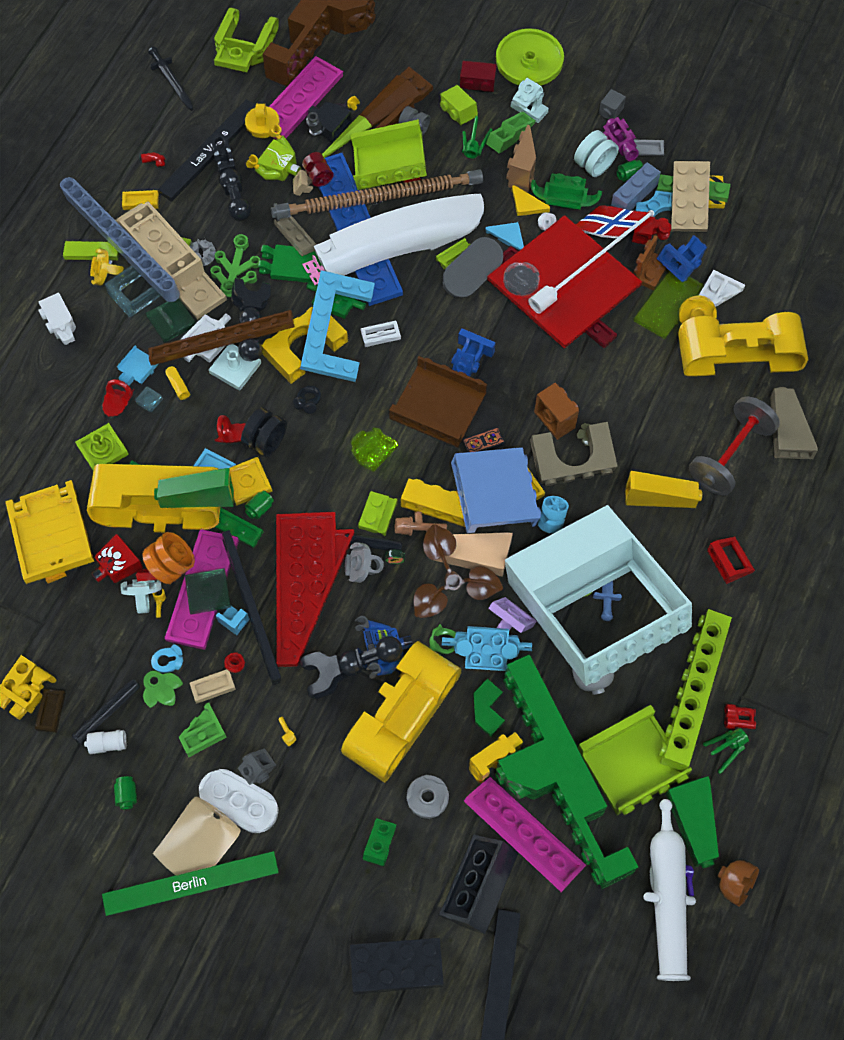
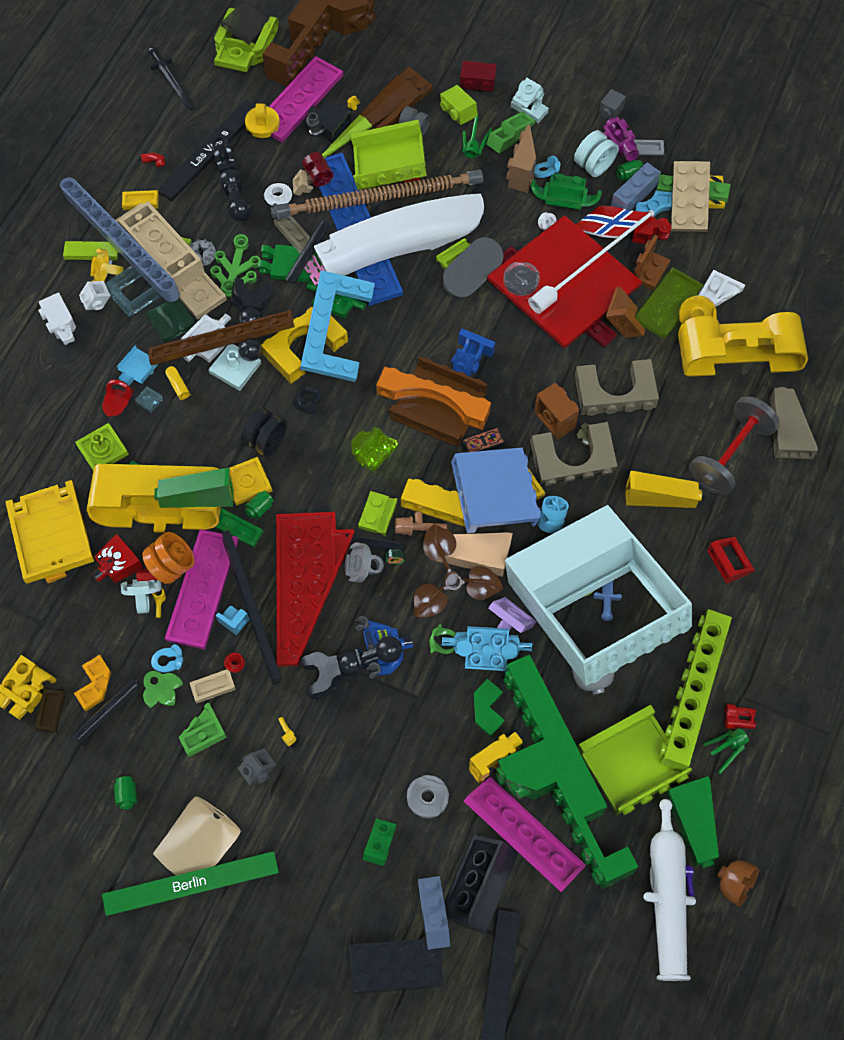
(94, 295): none -> white brick
(95, 691): none -> light orange tile
(106, 741): white piece -> none
(207, 591): tile -> none
(211, 459): medium azure tile -> none
(231, 432): red piece -> none
(242, 803): white tile -> none
(245, 23): none -> clear smoke tile
(276, 160): lime torso -> none
(278, 187): none -> white piece
(307, 252): none -> black axle
(381, 336): white tile -> none
(383, 741): yellow piece -> none
(399, 385): none -> orange arch
(434, 912): none -> sand blue brick
(508, 234): medium azure tile -> none
(527, 204): yellow tile -> none
(529, 55): lime dish -> none
(554, 165): none -> medium azure piece
(596, 400): none -> dark tan arch
(622, 315): none -> dark orange bracket
(688, 256): blue tile -> none

